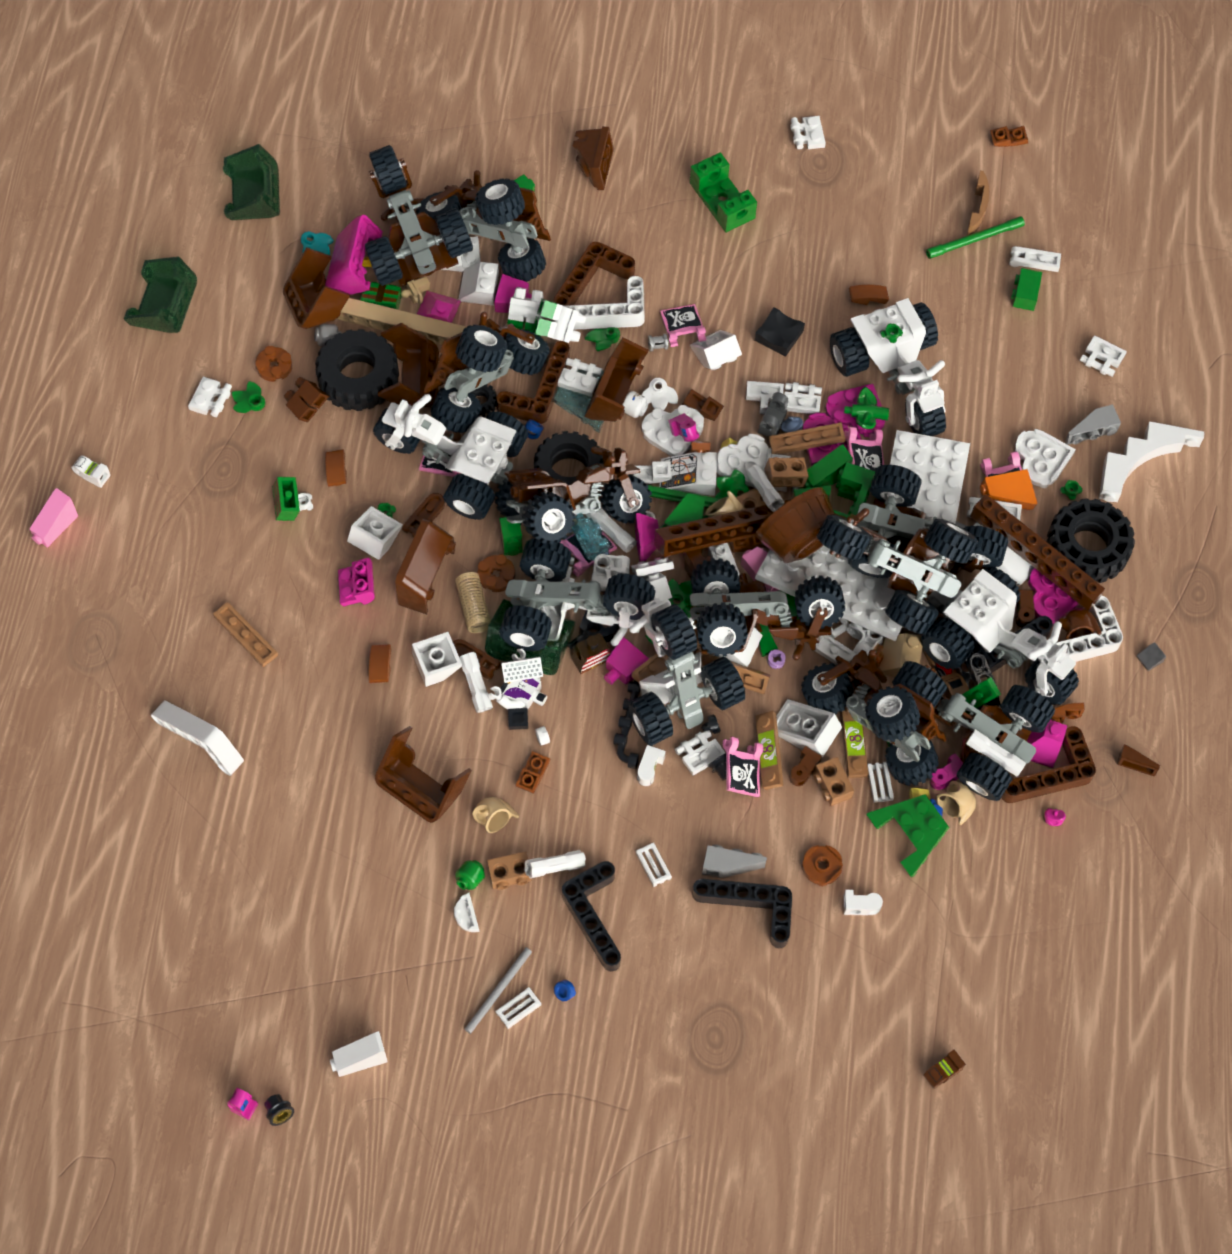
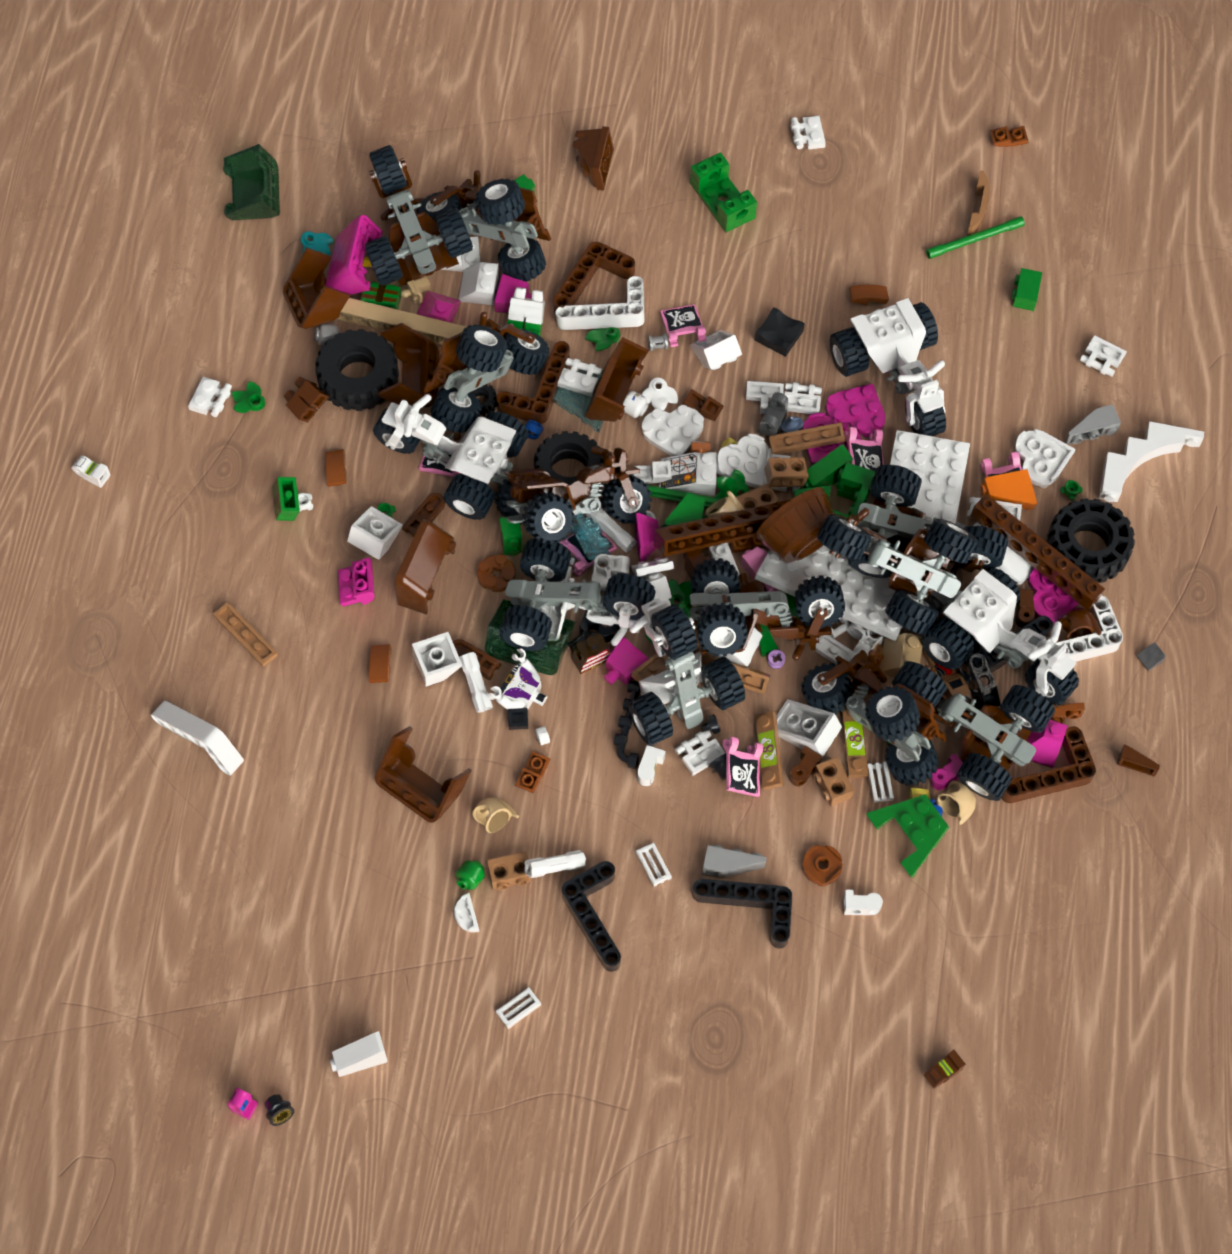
(53, 518): bright pink slope -> none
(166, 295): clear green windscreen -> none
(270, 355): dark orange plate -> none
(482, 618): tan piece -> none
(498, 990): light grey piece -> none
(522, 669): tile -> none
(563, 322): white hips -> none
(564, 990): blue tile -> none
(684, 426): dark pink leg -> none
(765, 488): white axle -> none
(866, 410): green plant -> none
(892, 328): green plate -> none
(982, 693): green plate -> none
(1004, 758): white axle -> none
(1035, 259): white plate -> none
(1054, 817): dark pink piece -> none

